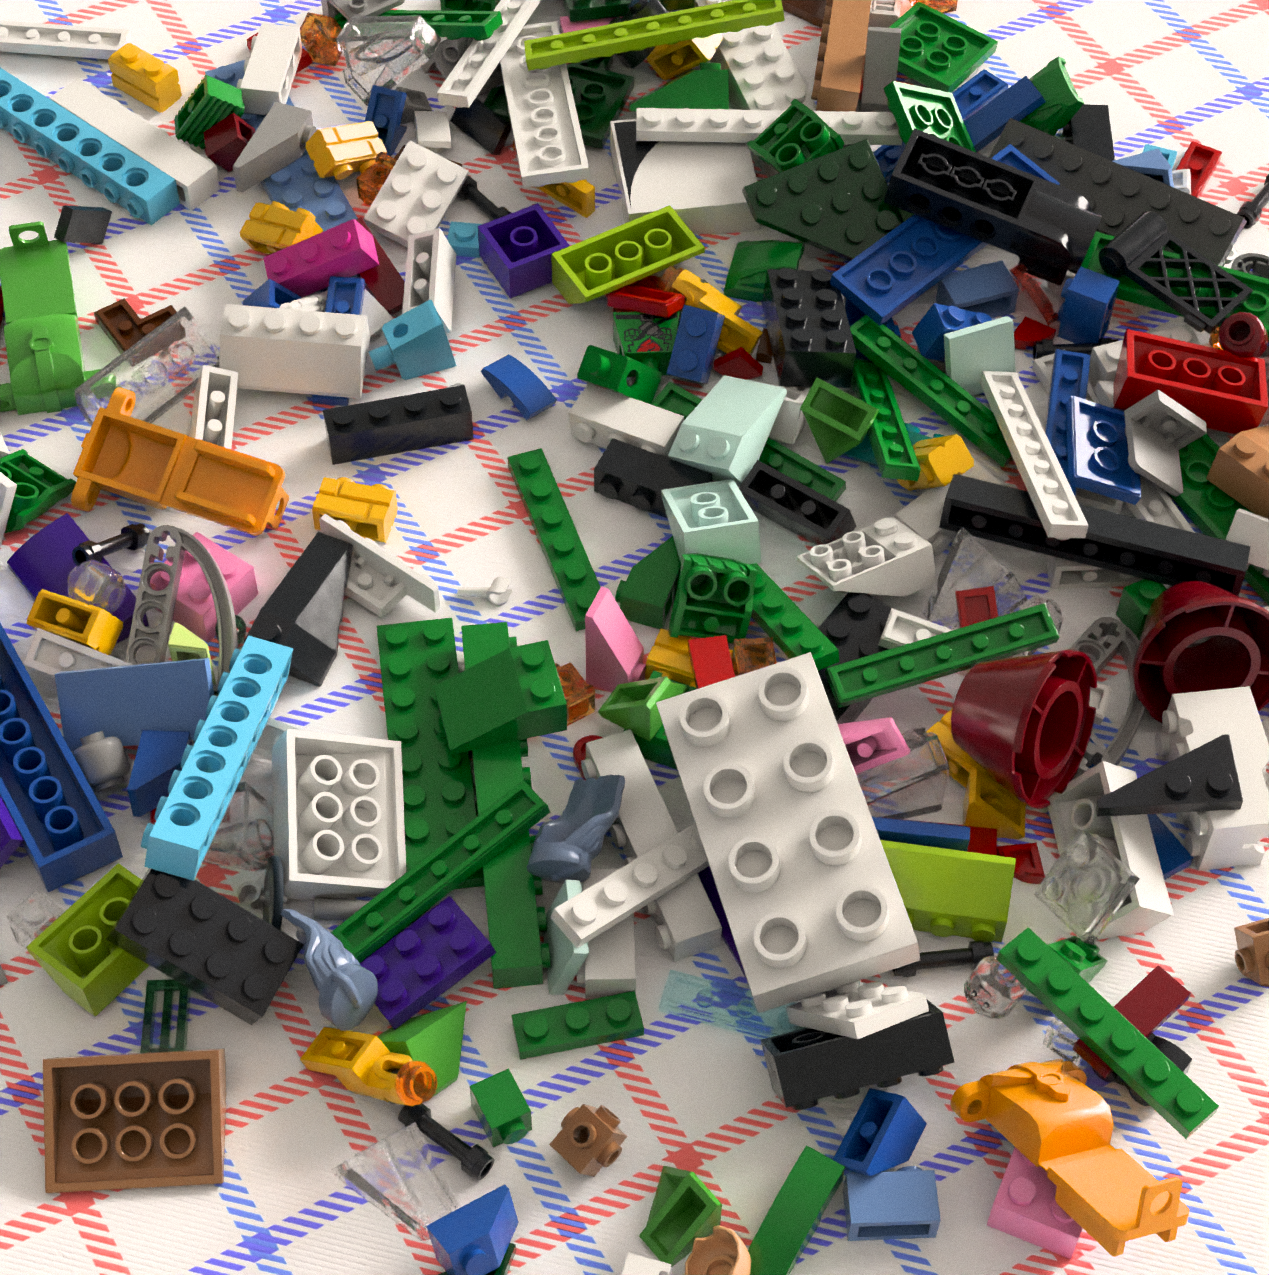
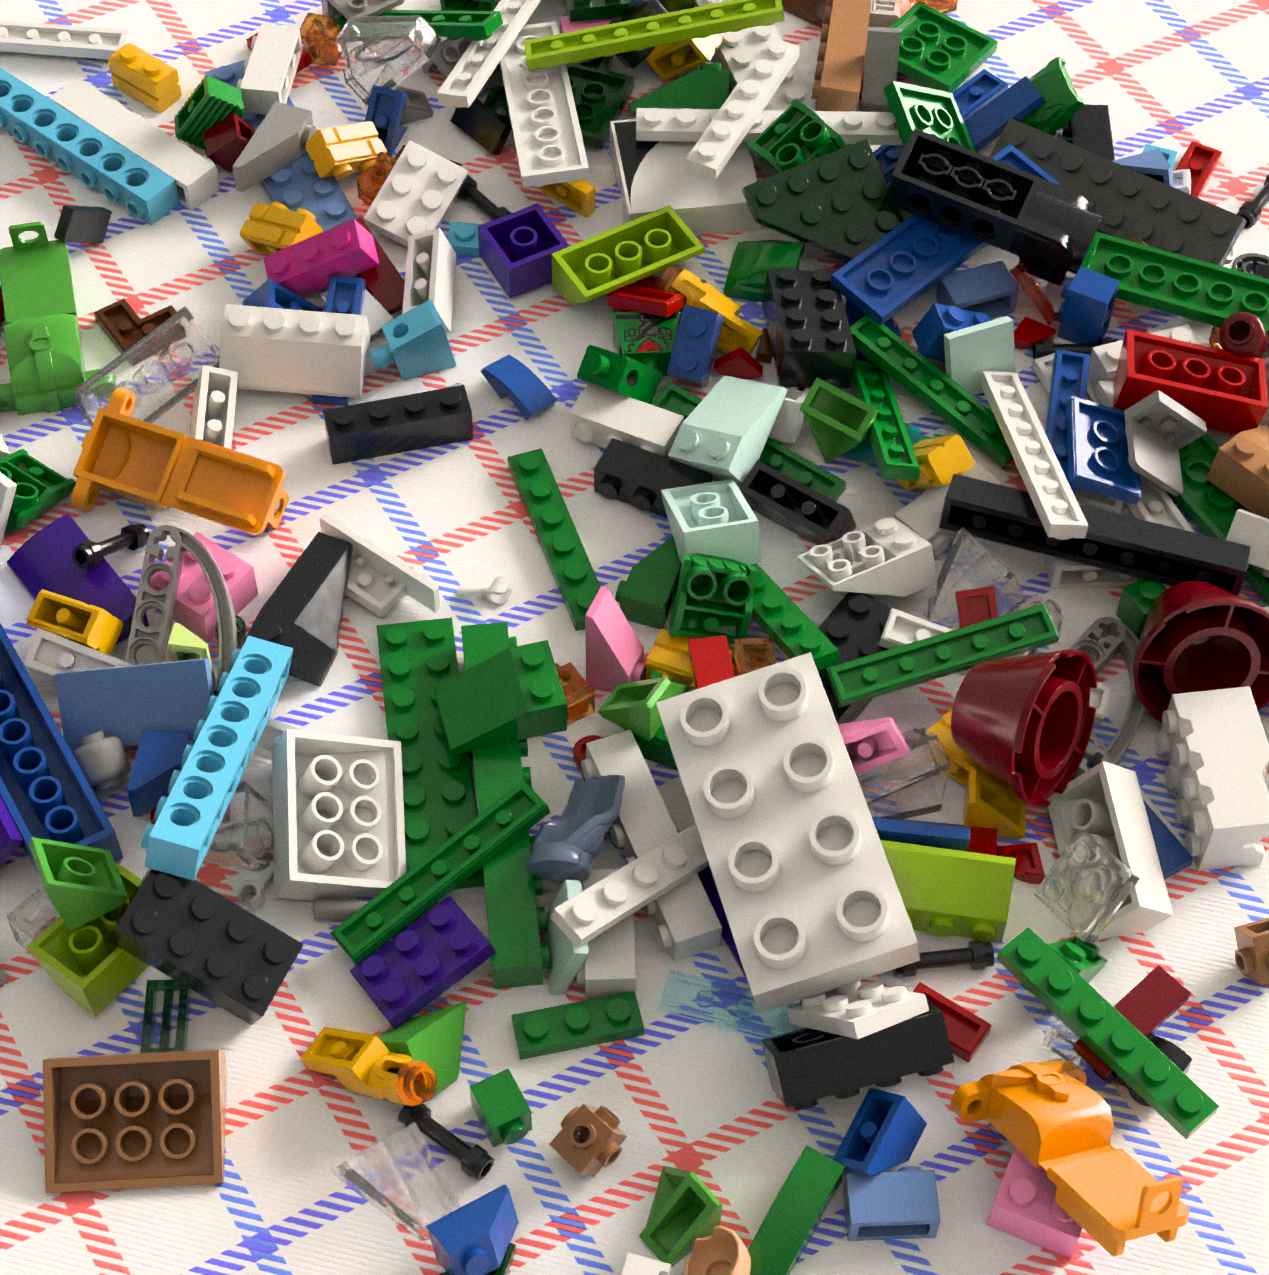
(78, 880): none -> bright green slope
(97, 585): clear head -> none
(273, 892): wheel -> none
(312, 303): white axle -> none
(343, 985): sand blue hair -> none
(362, 507): yellow brick -> none
(432, 130): white slope -> none
(742, 108): none -> white plate
(964, 1028): none -> red tile
(992, 989): clear head -> none
(1146, 239): black piece -> none
(1192, 783): black wing -> none

